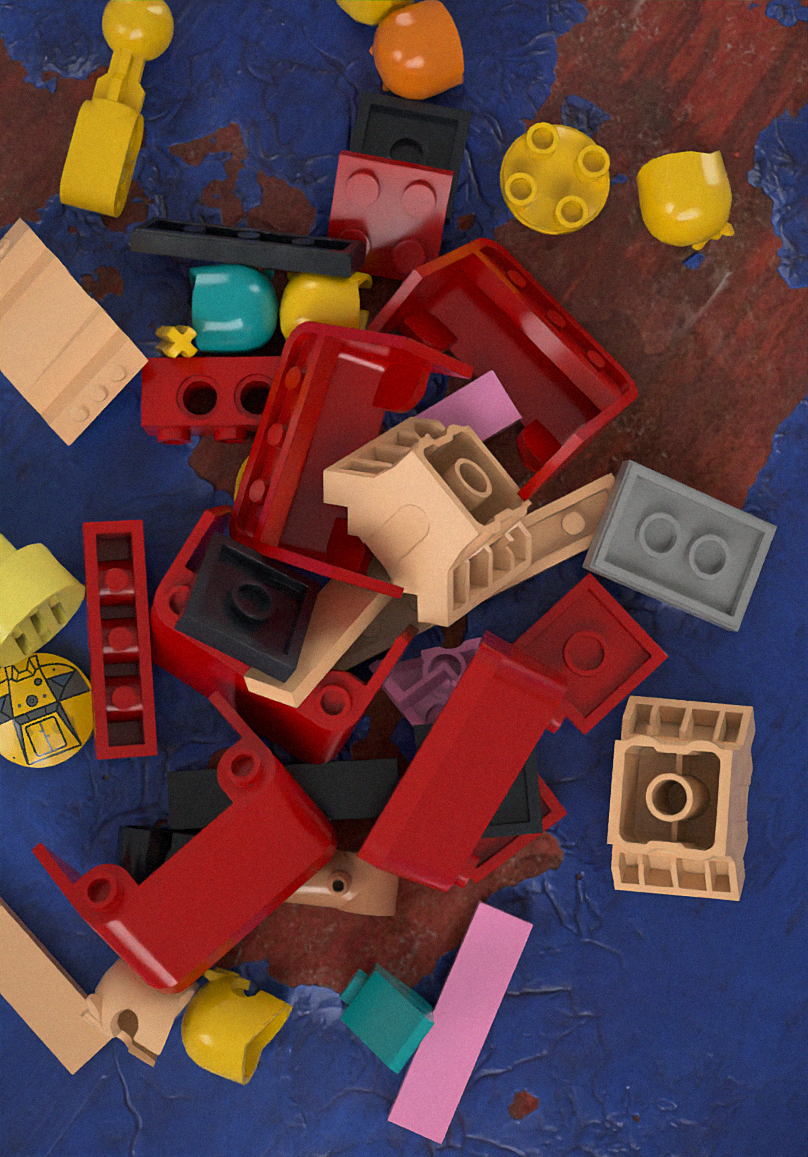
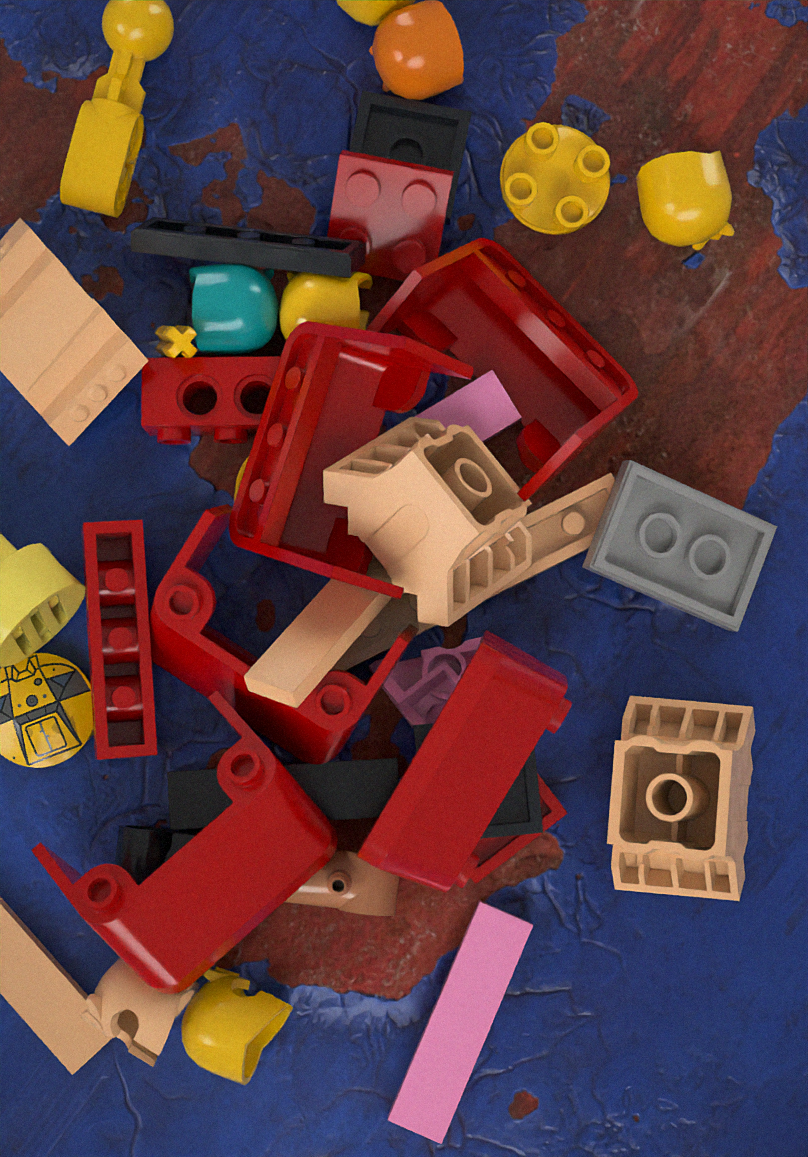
(248, 607): black plate -> none
(386, 1015): teal slope -> none
(595, 648): red plate -> none

